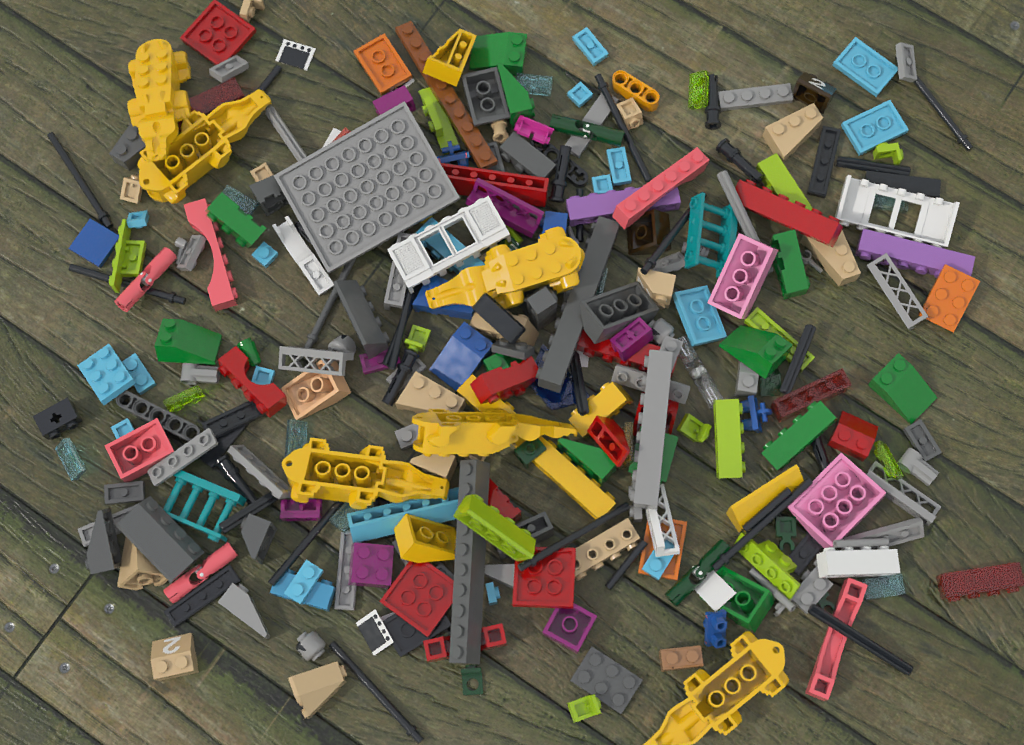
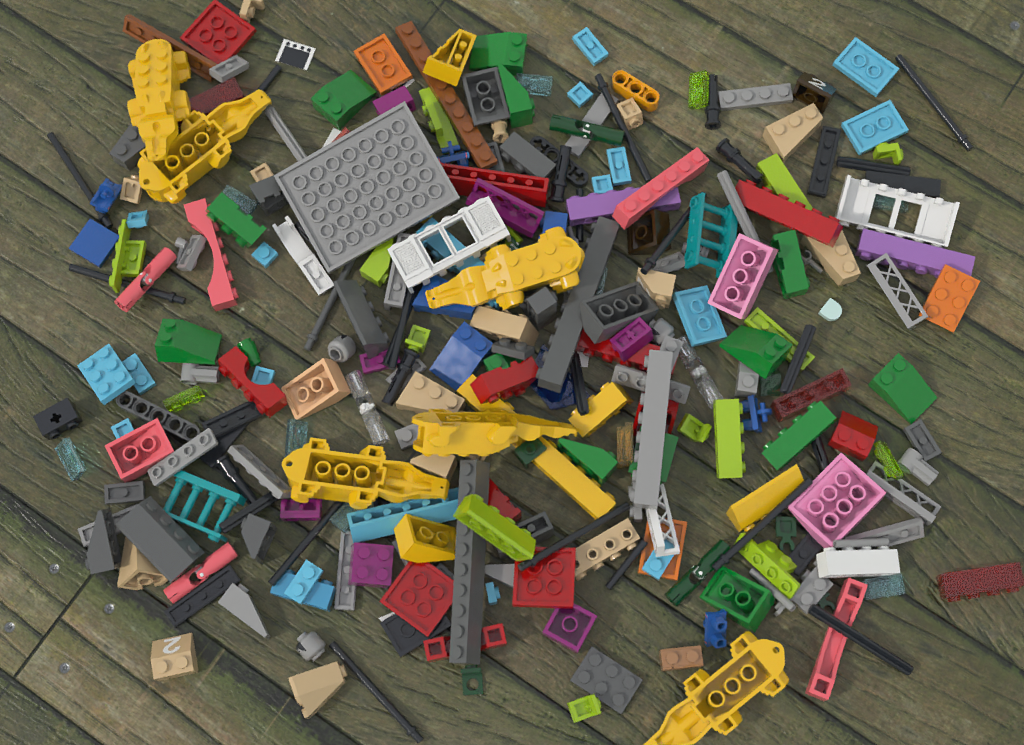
(106, 196): none -> blue hips
(145, 32): none -> dark orange plate
(333, 355): light grey fence -> none
(343, 98): none -> green slope
(368, 410): none -> clear piece
(374, 632): black sticker -> none
(379, 264): none -> lime slope
(499, 318): black beam -> none
(527, 126): dark pink hinge -> none
(610, 439): red slope -> none
(715, 591): white sticker -> none
(767, 509): black bar -> none
(831, 310): none -> light aqua tile
(906, 62): light grey plate -> none

